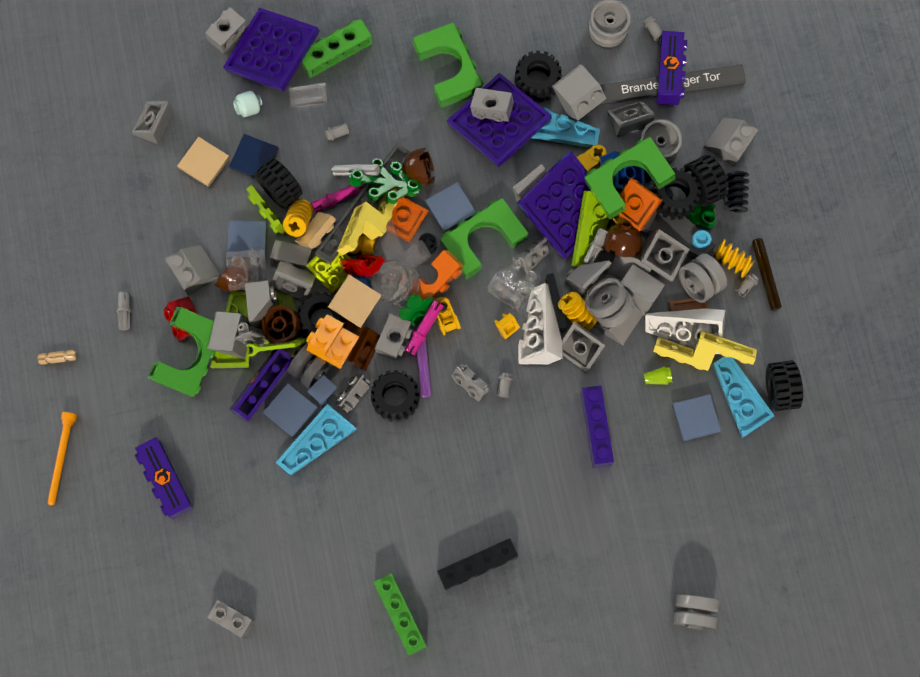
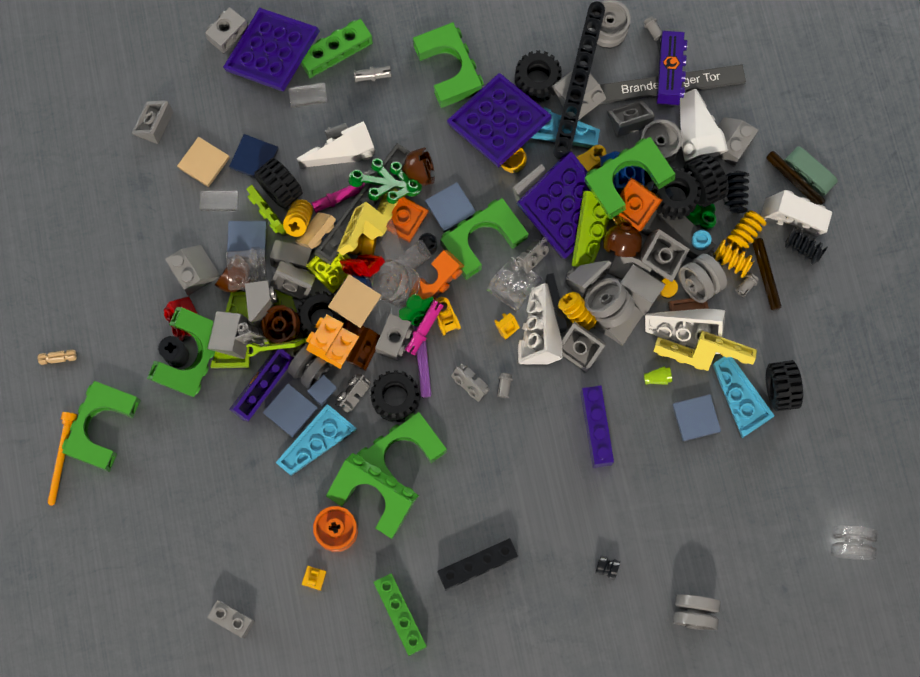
(98, 399): none -> bright green arch
(123, 311): light grey axle -> none
(164, 478): dark purple brick -> none
(173, 351): none -> black piece
(219, 200): none -> clear tile
(247, 104): light aqua head -> none
(314, 578): none -> yellow tile
(324, 525): none -> orange wheel
(350, 147): none -> white wedge
(367, 169): light grey axle -> none
(372, 73): none -> light grey pin
(397, 497): none -> bright green arch
(413, 430): none -> bright green arch
(484, 98): light grey brick -> none
(515, 162): none -> yellow hair
(579, 71): none -> black beam
(596, 246): light grey axle -> none
(612, 567): none -> black wheel
(669, 289): none -> yellow tile
(699, 129): none -> white wedge
(746, 229): none -> yellow piece
(795, 178): none -> dark brown axle
(798, 212): none -> white wedge
(805, 246): none -> black piece
(811, 170): none -> sand green beam
(854, 542): none -> clear wheel

